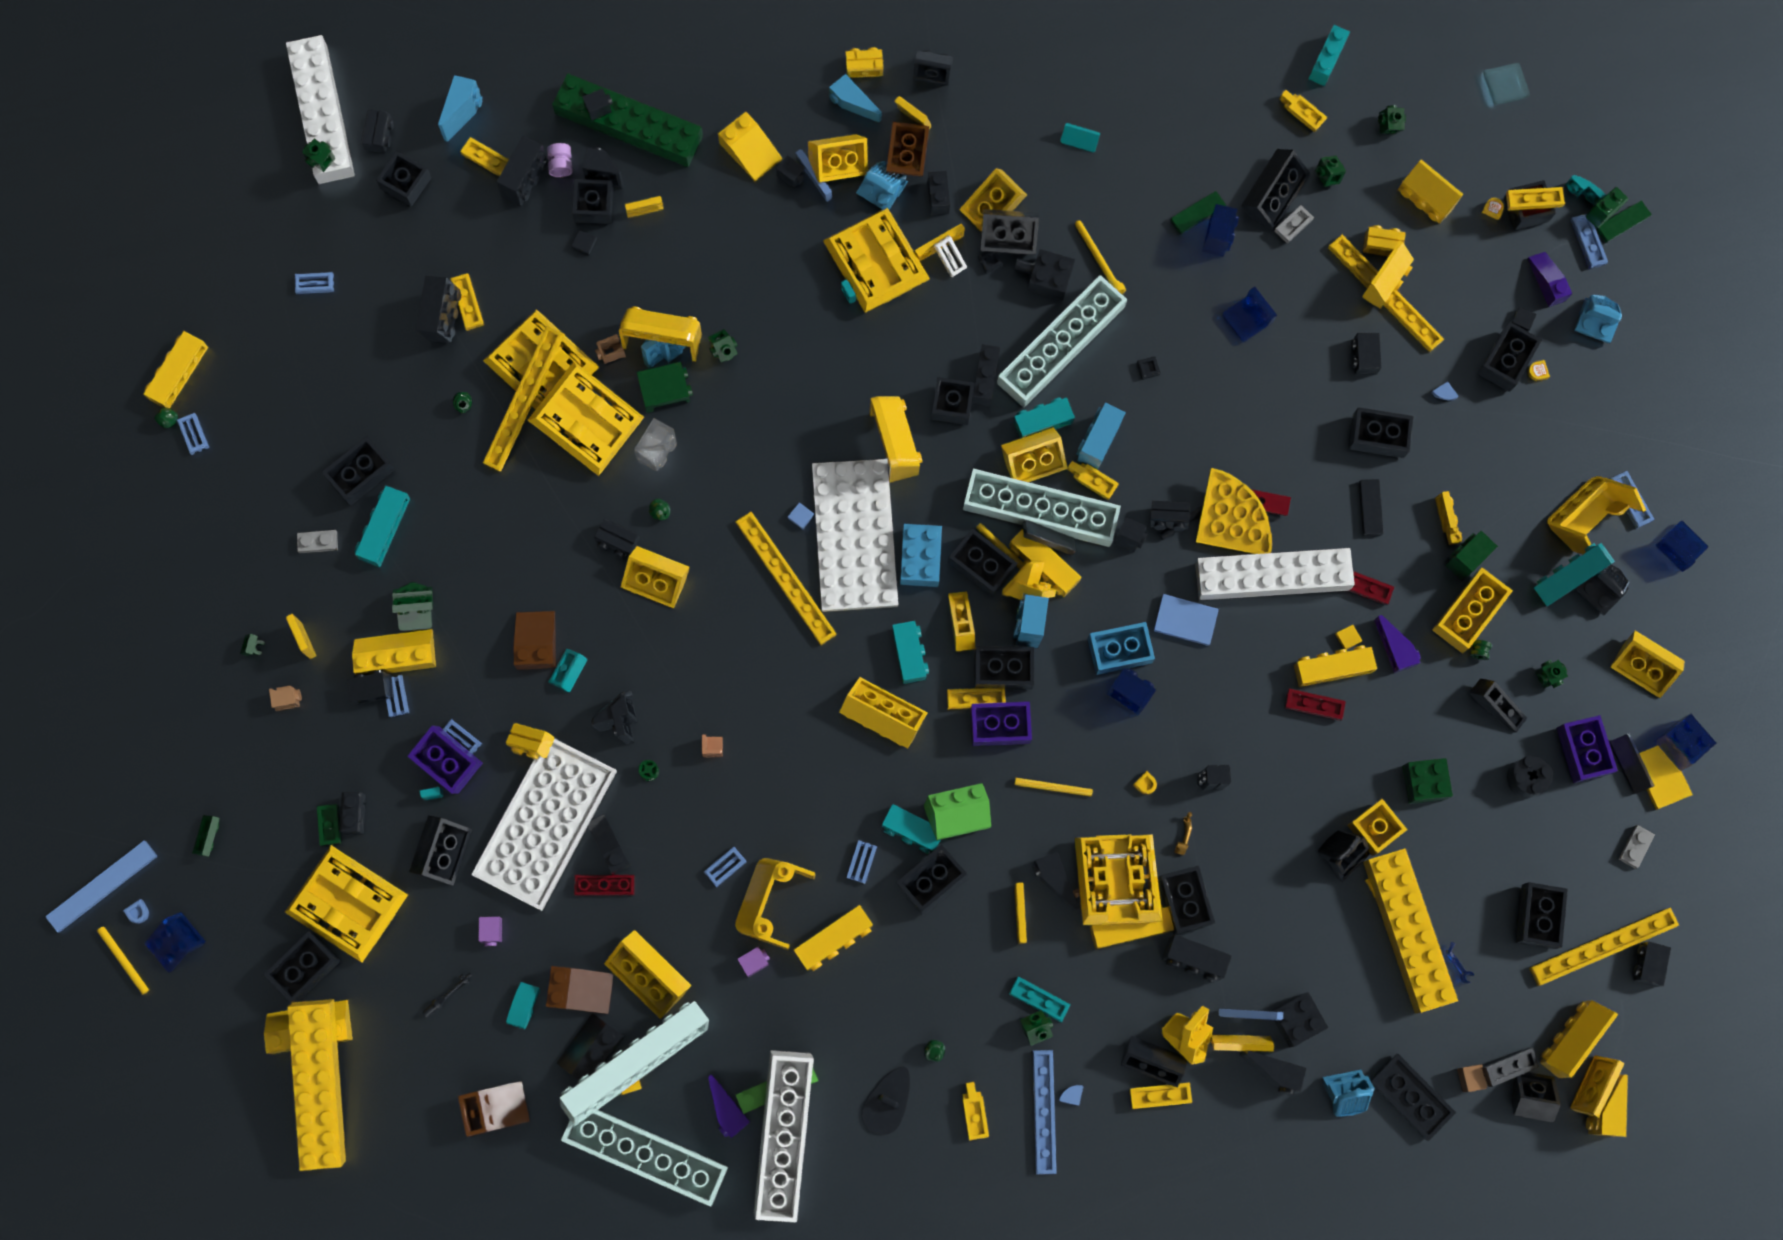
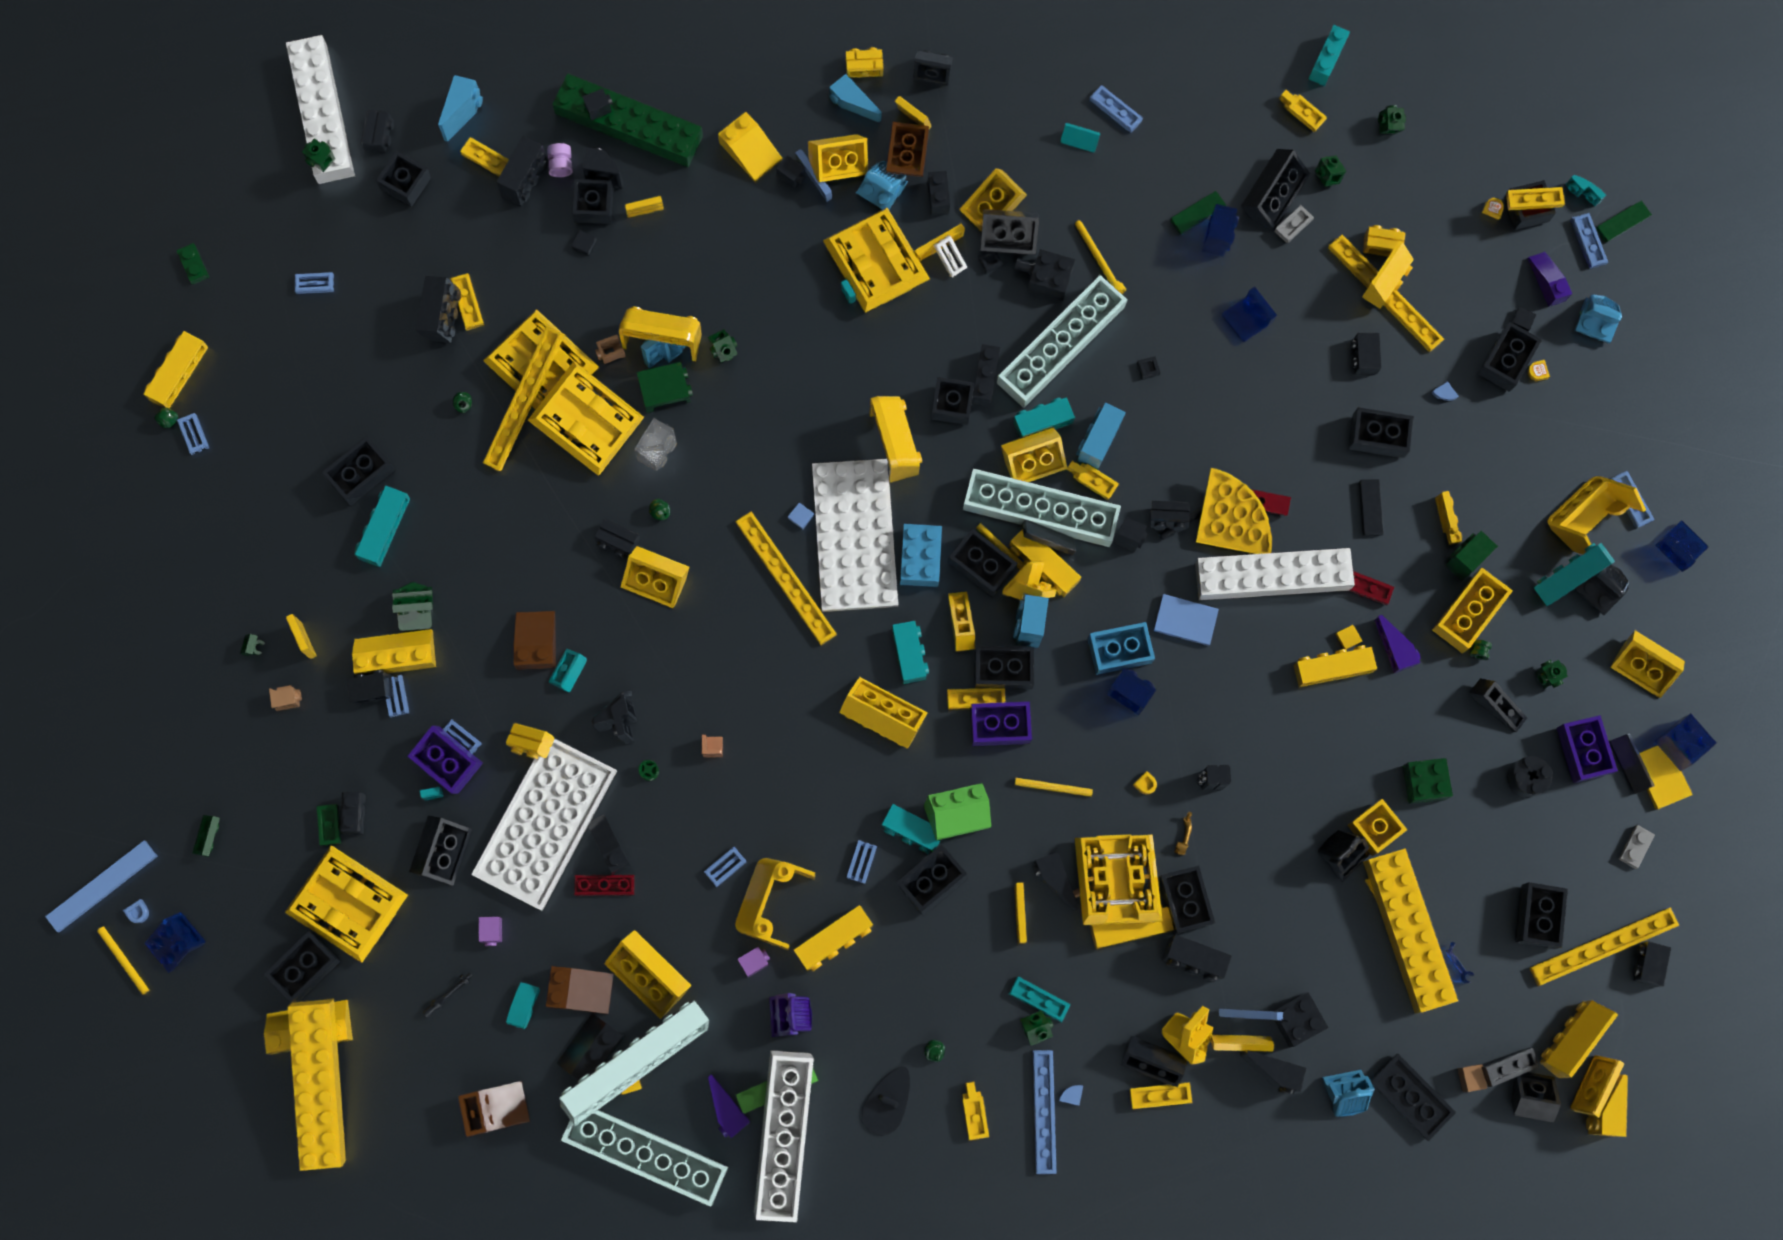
(193, 263): none -> dark green plate
(317, 541): light grey plate -> none
(790, 1014): none -> dark purple piece
(1116, 108): none -> medium blue tile
(1315, 704): dark red plate -> none
(1430, 192): yellow slope -> none
(1506, 83): clear light blue tile -> none
(1606, 207): dark green brick -> none

